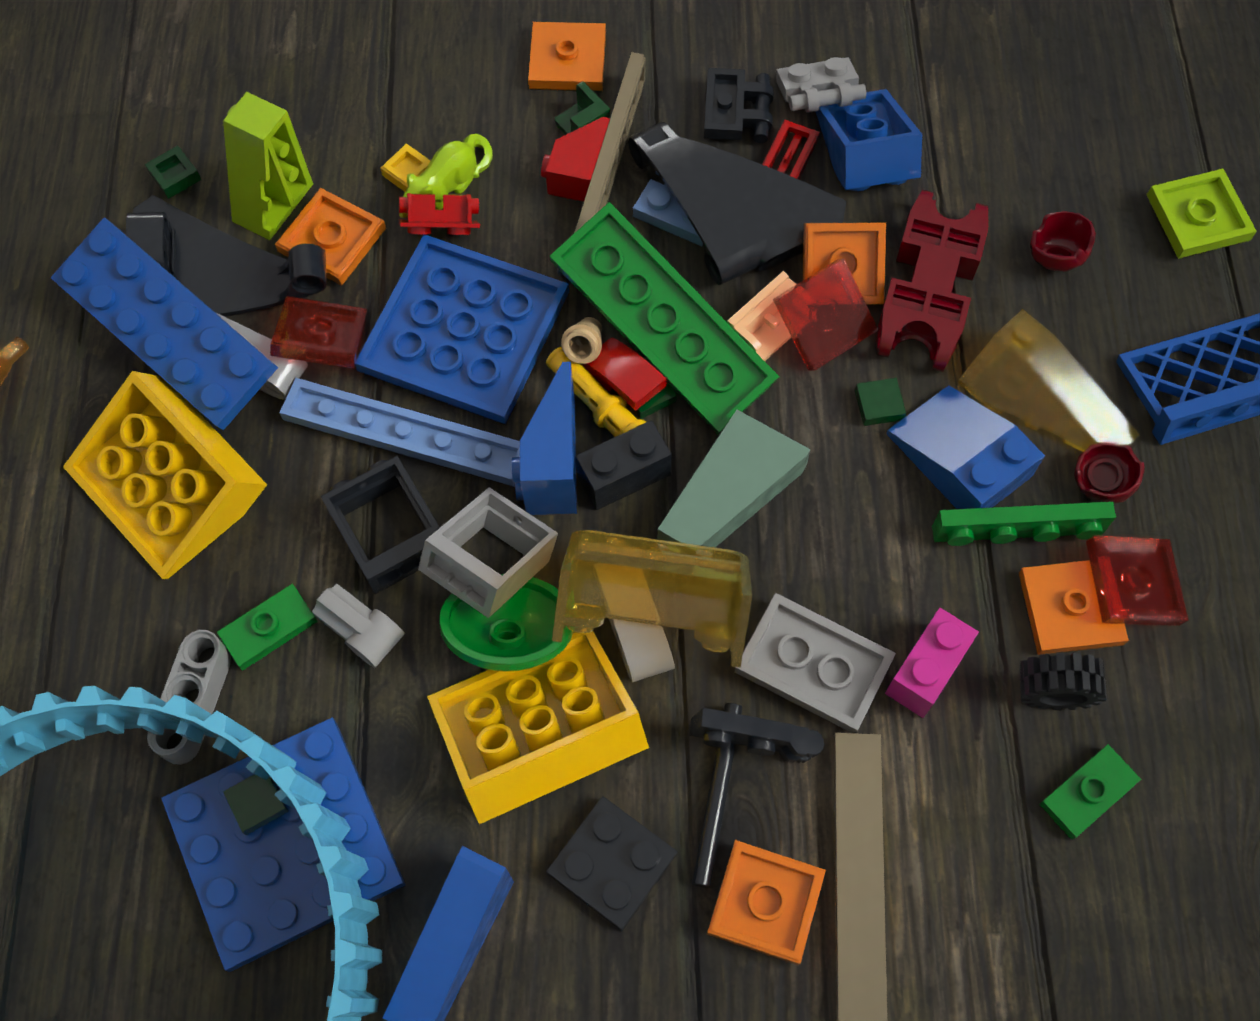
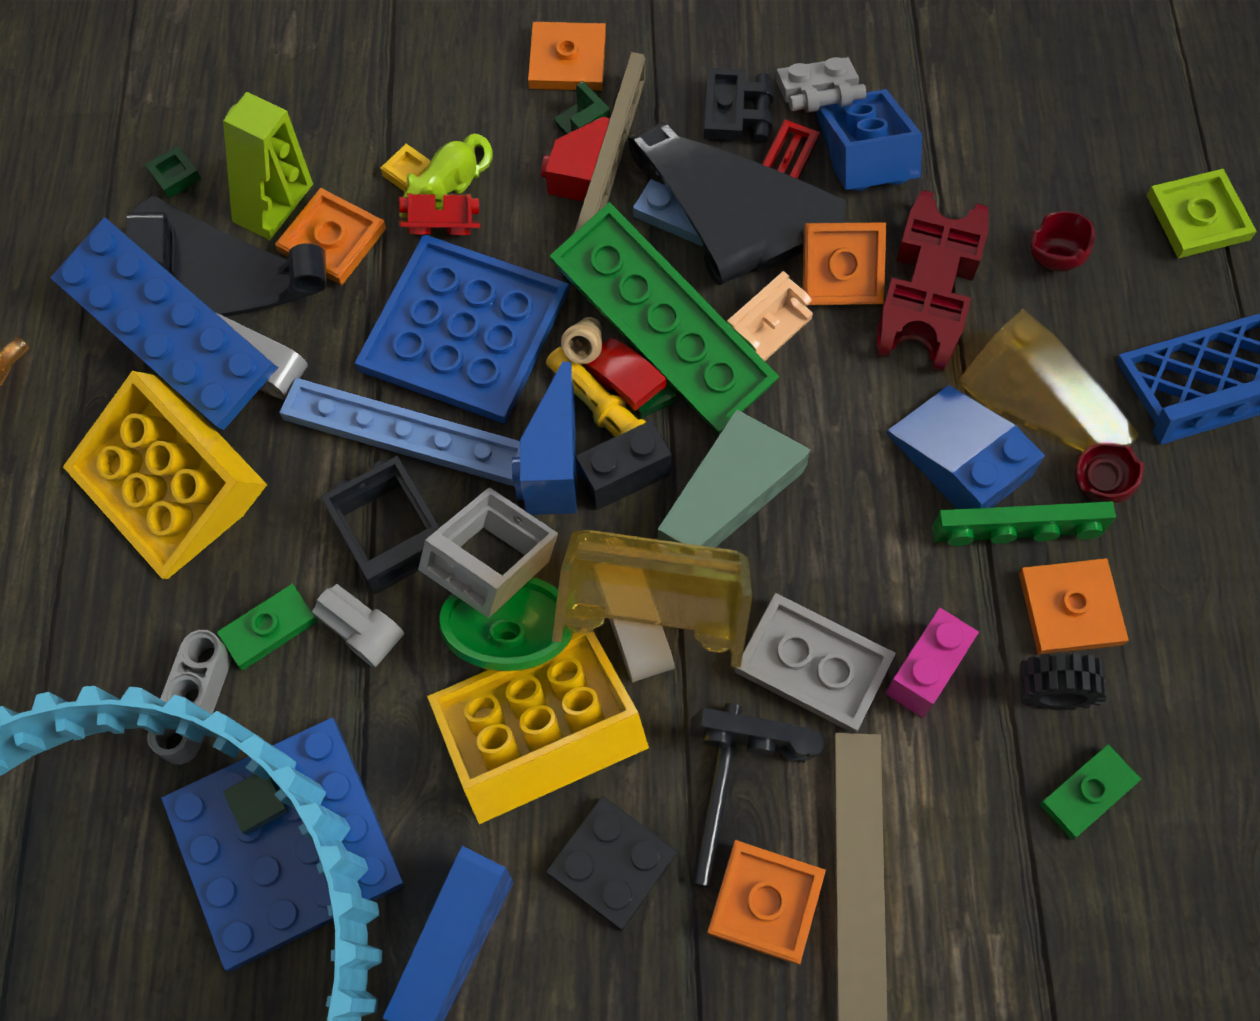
(319, 332): clear red tile -> none
(825, 314): clear red tile -> none
(880, 401): dark green tile -> none
(1136, 581): clear red tile -> none

